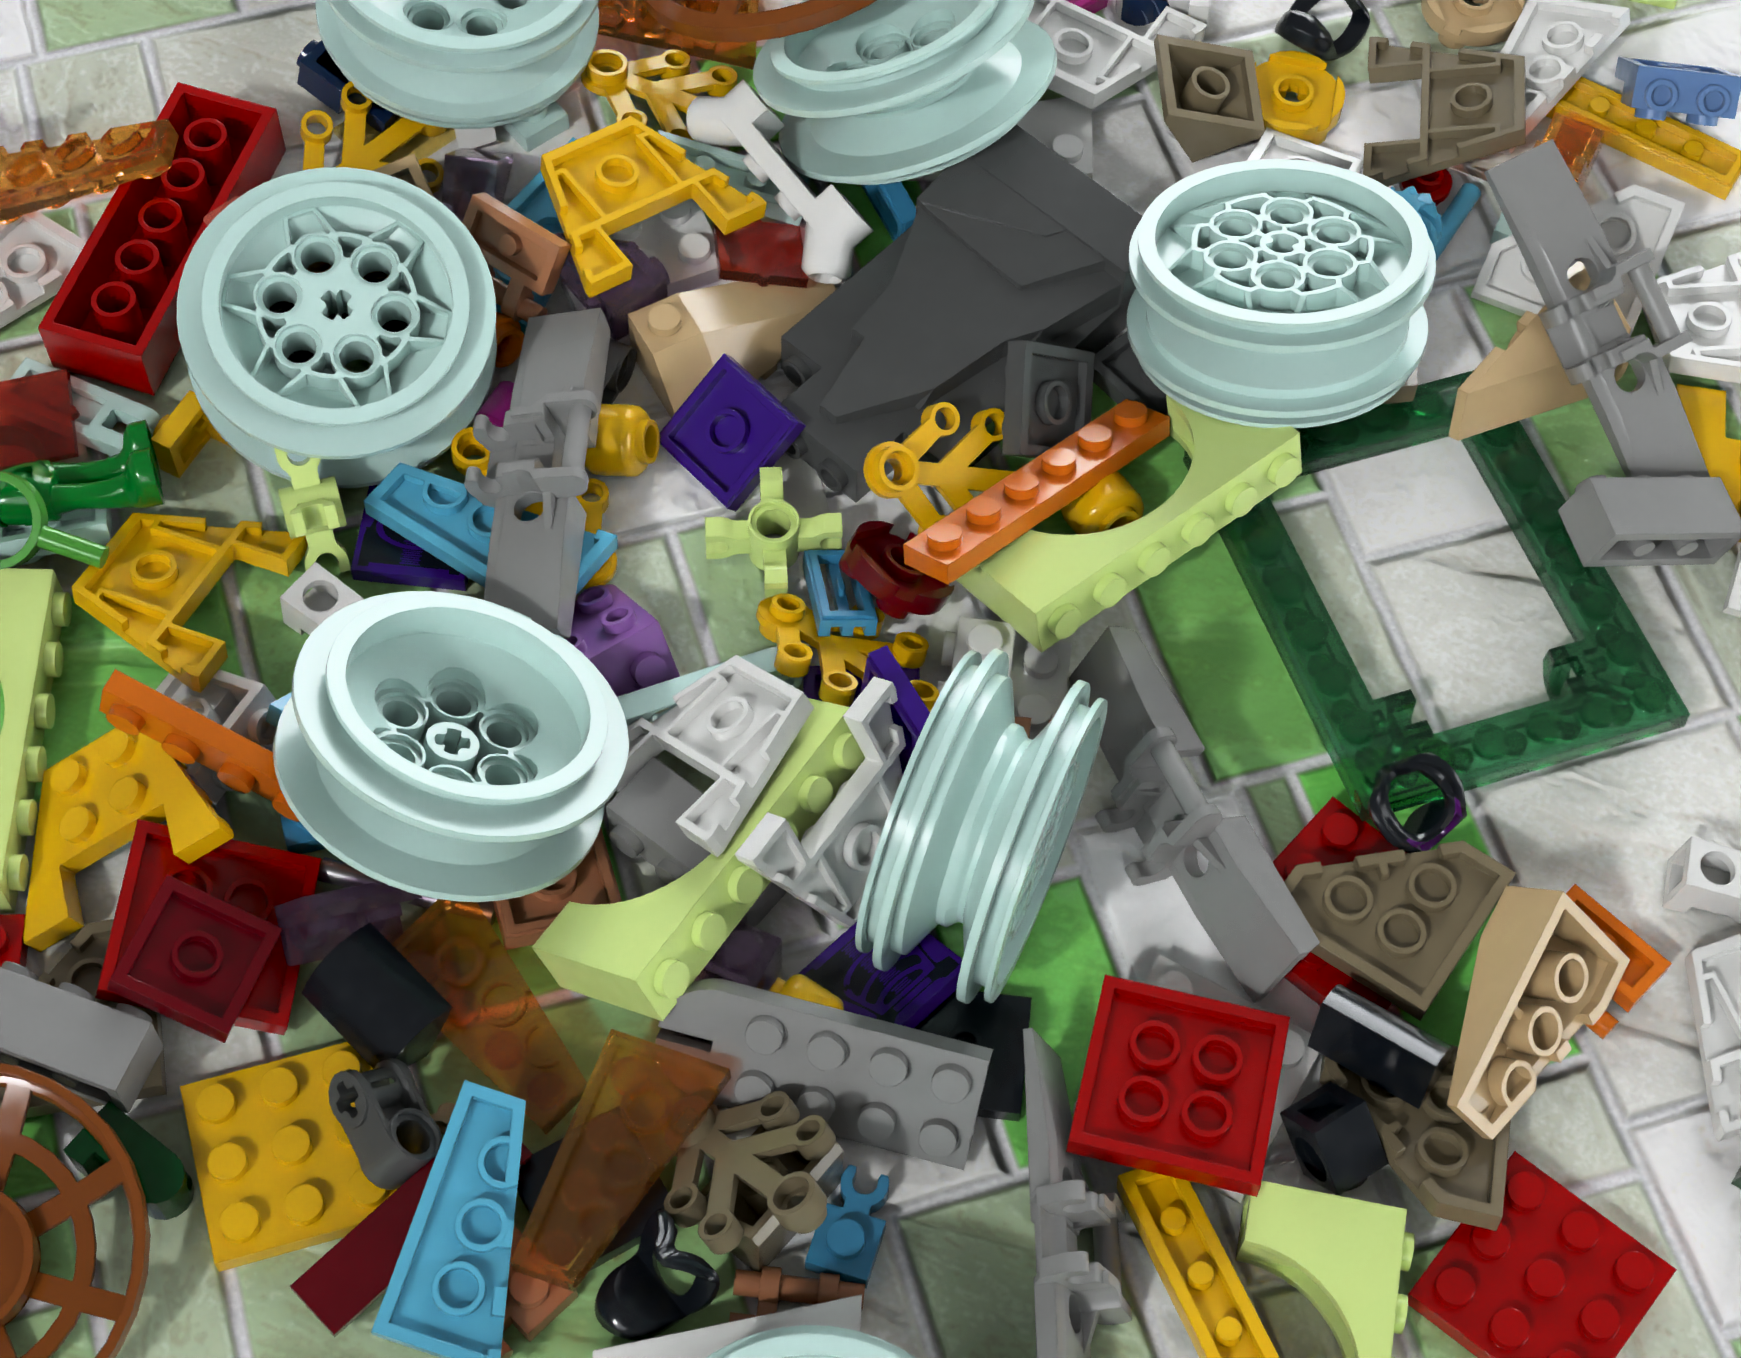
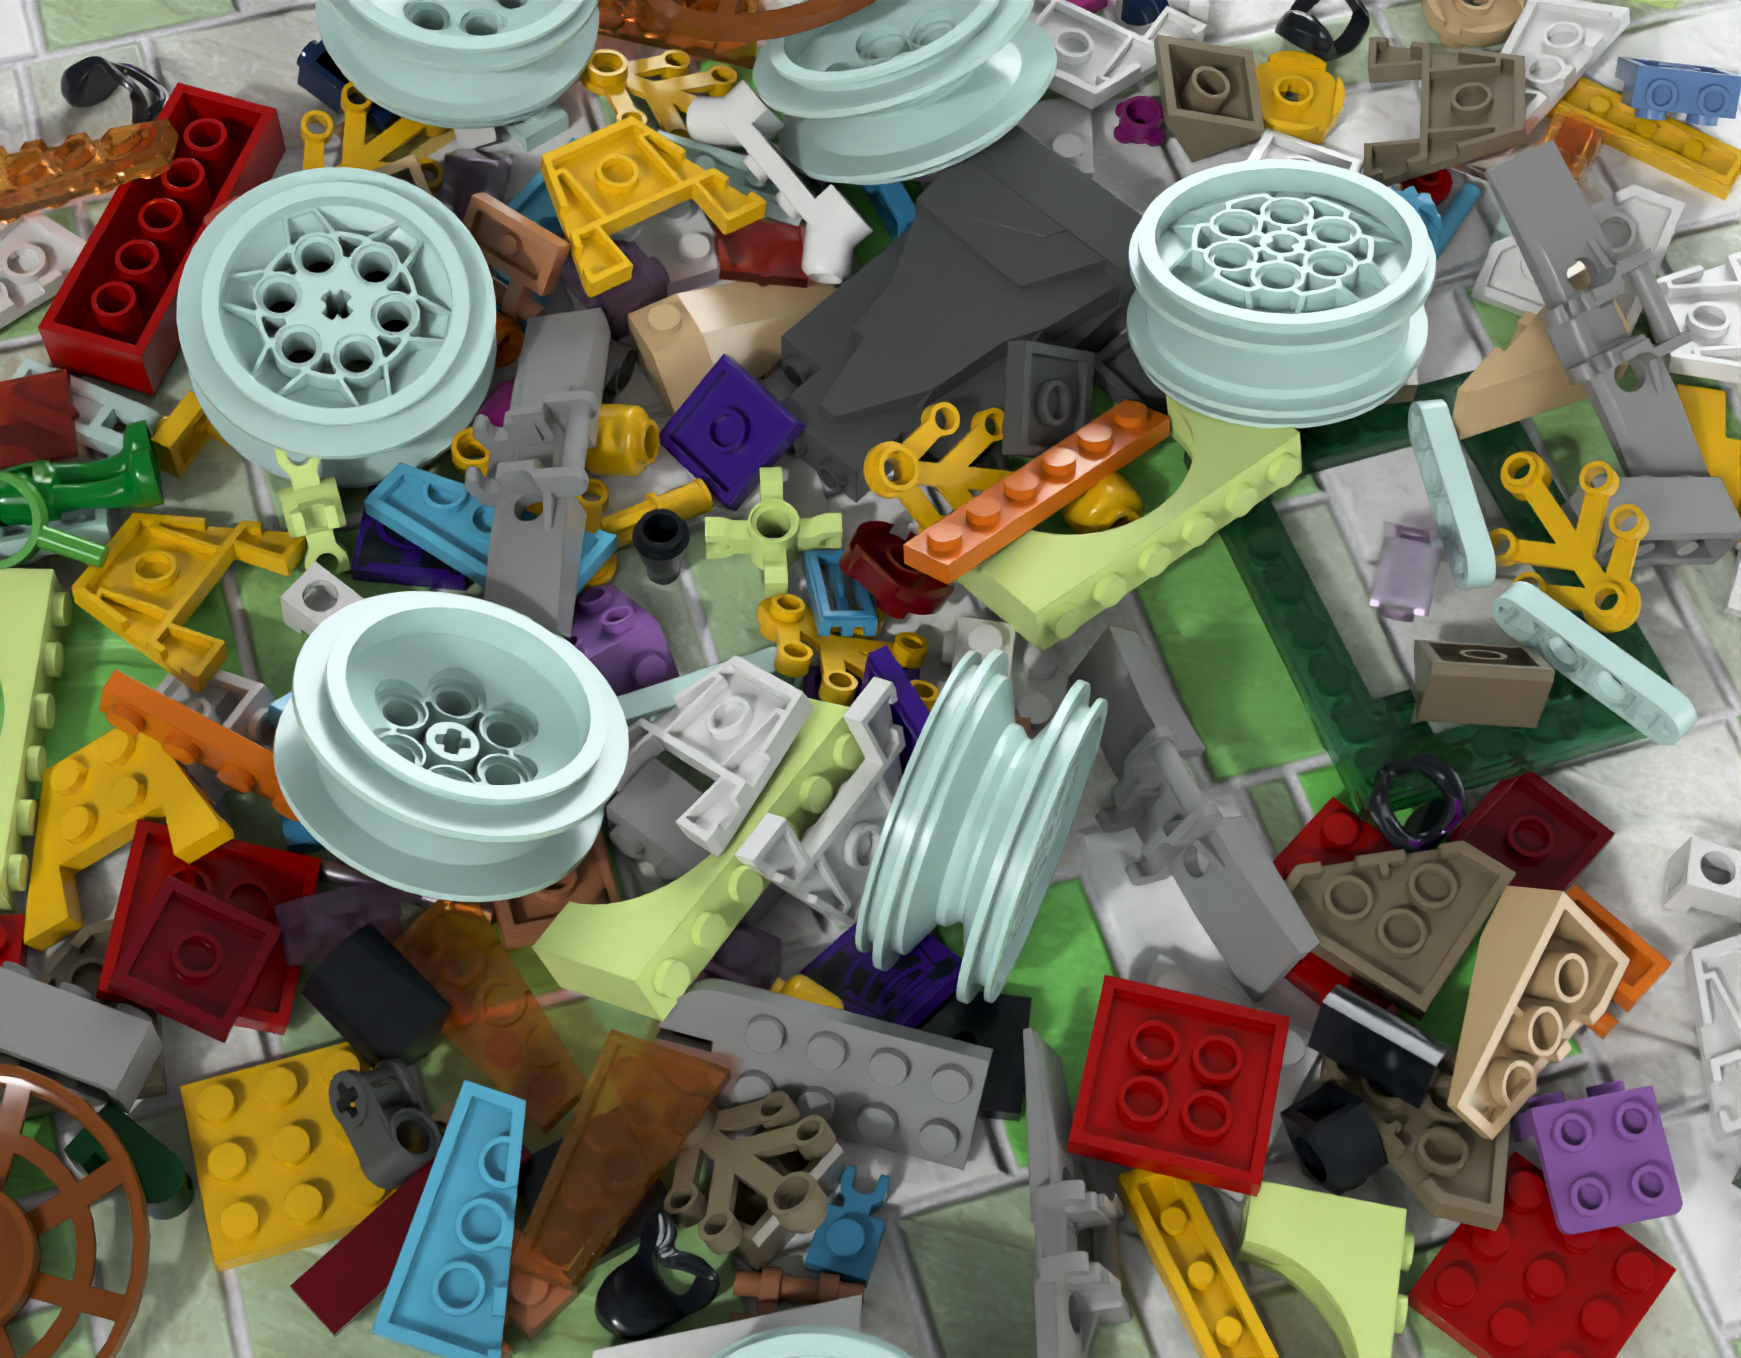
(97, 78): none -> black piece
(661, 543): none -> black cone
(685, 501): none -> yellow axle
(1139, 121): none -> magenta plate
(1405, 571): none -> clear purple slope
(1451, 495): none -> light aqua beam
(1480, 683): none -> dark tan slope
(1534, 833): none -> dark red plate
(1576, 547): none -> yellow plant
(1602, 1156): none -> medium lavender bracket
(1643, 697): none -> light aqua beam

